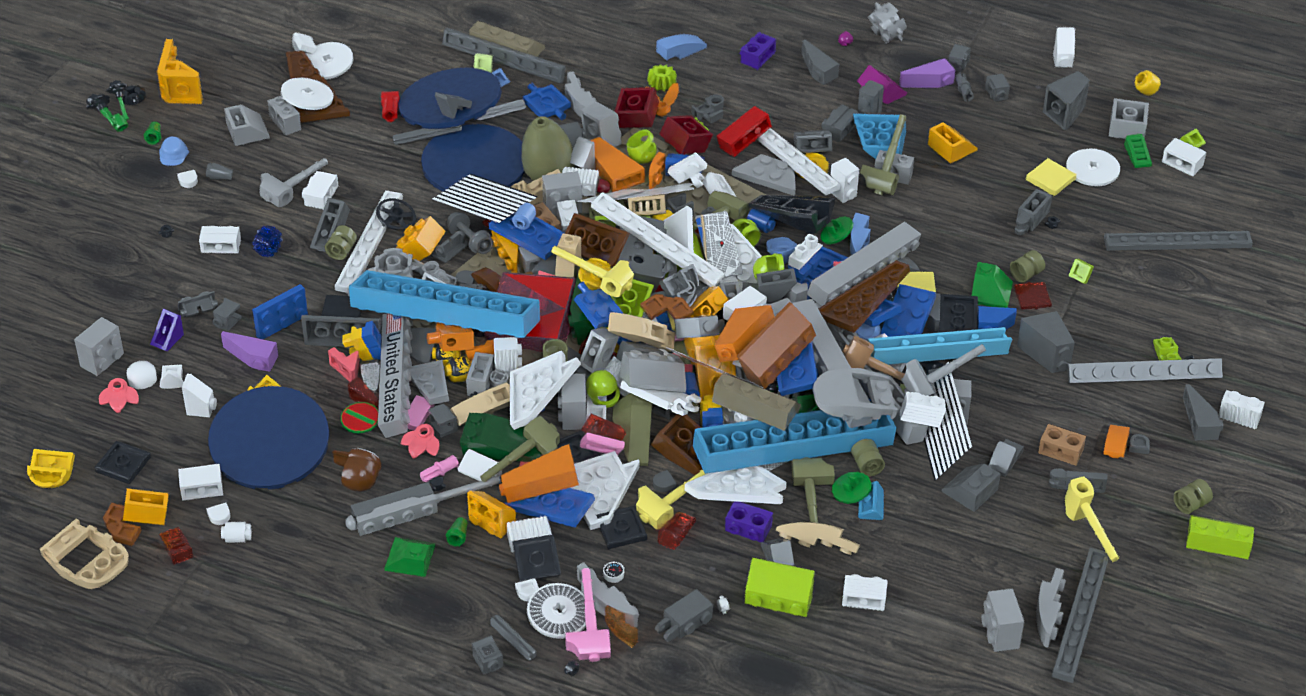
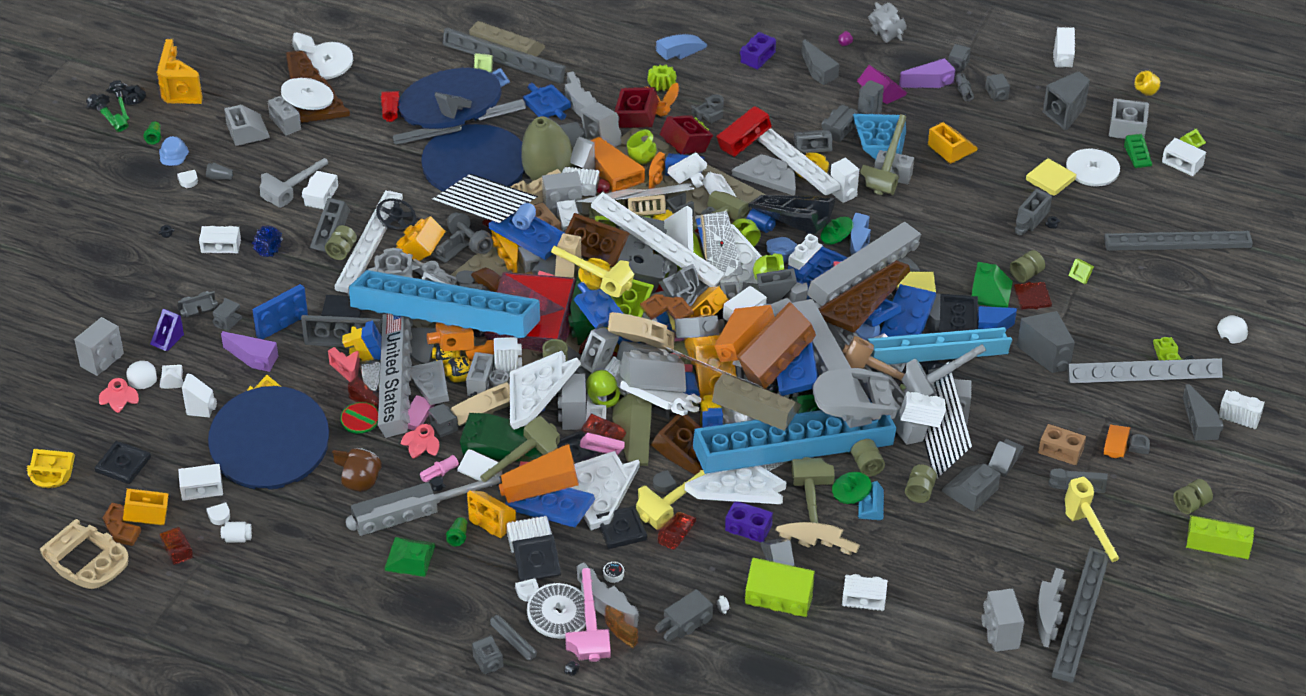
(920, 483): none -> olive wheel
(1233, 328): none -> white hair

